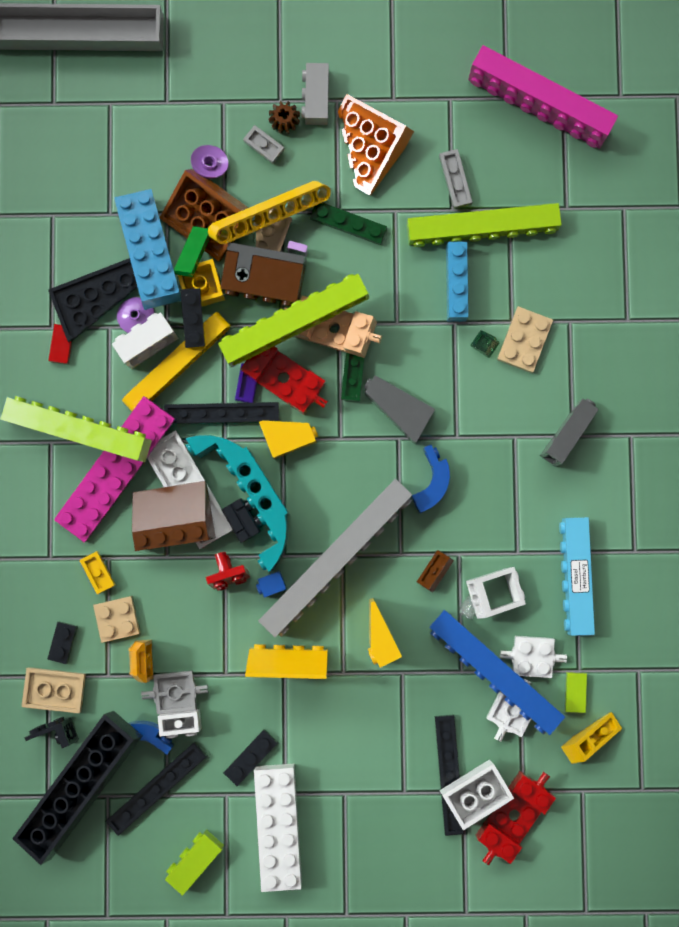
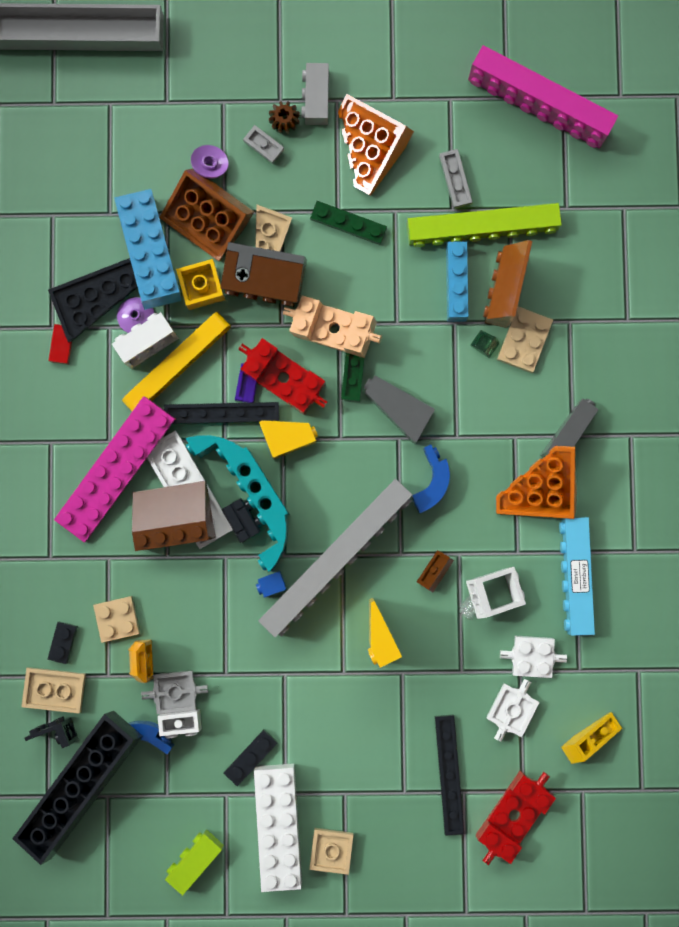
(75, 429): lime brick -> none
(97, 572): yellow plate -> none
(156, 788): black tile -> none
(192, 252): green tile -> none
(192, 317): black plate -> none
(227, 574): red plate -> none
(262, 215): yellow beam -> none
(287, 662): yellow slope -> none
(293, 320): lime brick -> none
(297, 248): lavender tile -> none
(331, 851): none -> tan plate
(476, 794): white brick -> none
(497, 672): blue brick -> none
(507, 284): none -> dark orange slope
(545, 489): none -> orange slope
(575, 692): lime tile -> none

